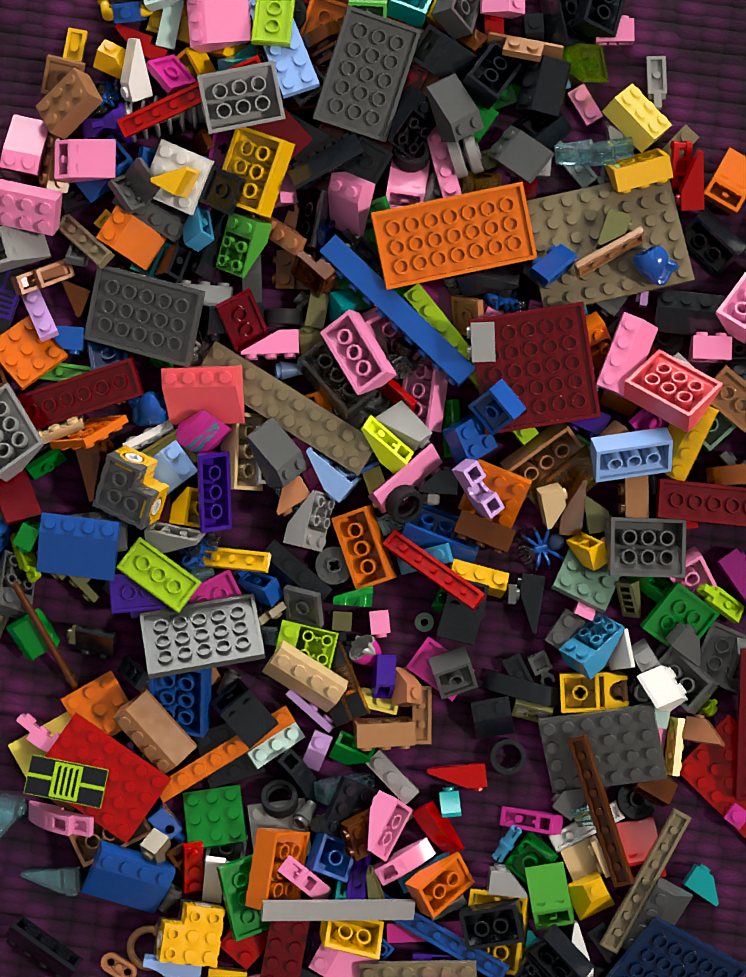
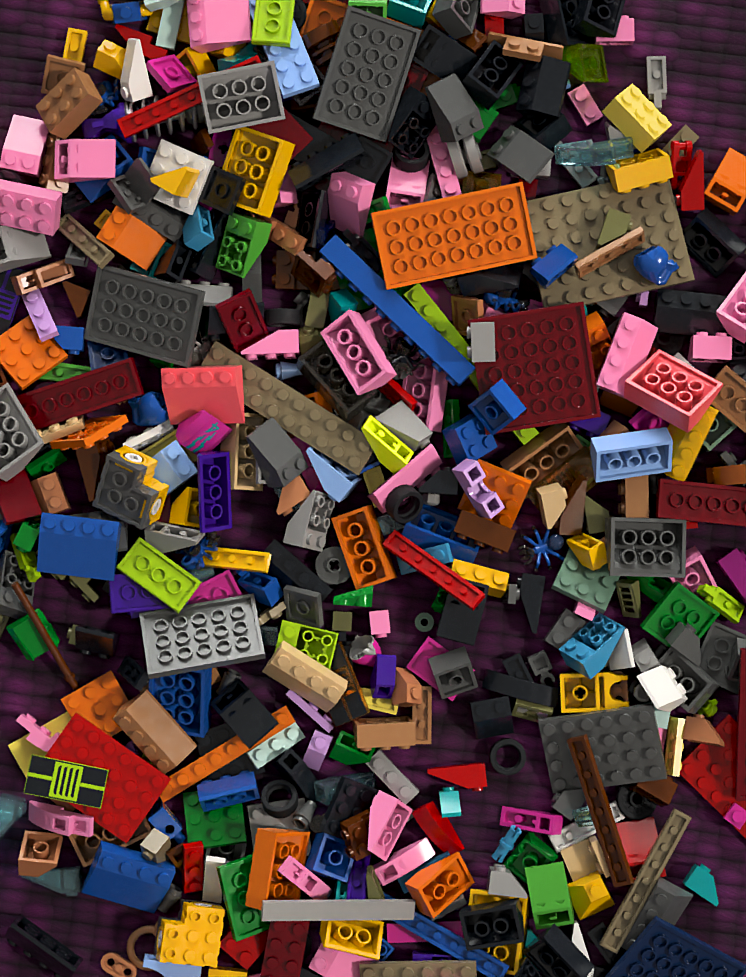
(39, 853): none -> nougat slope
(50, 494): none -> nougat slope
(228, 791): none -> blue slope

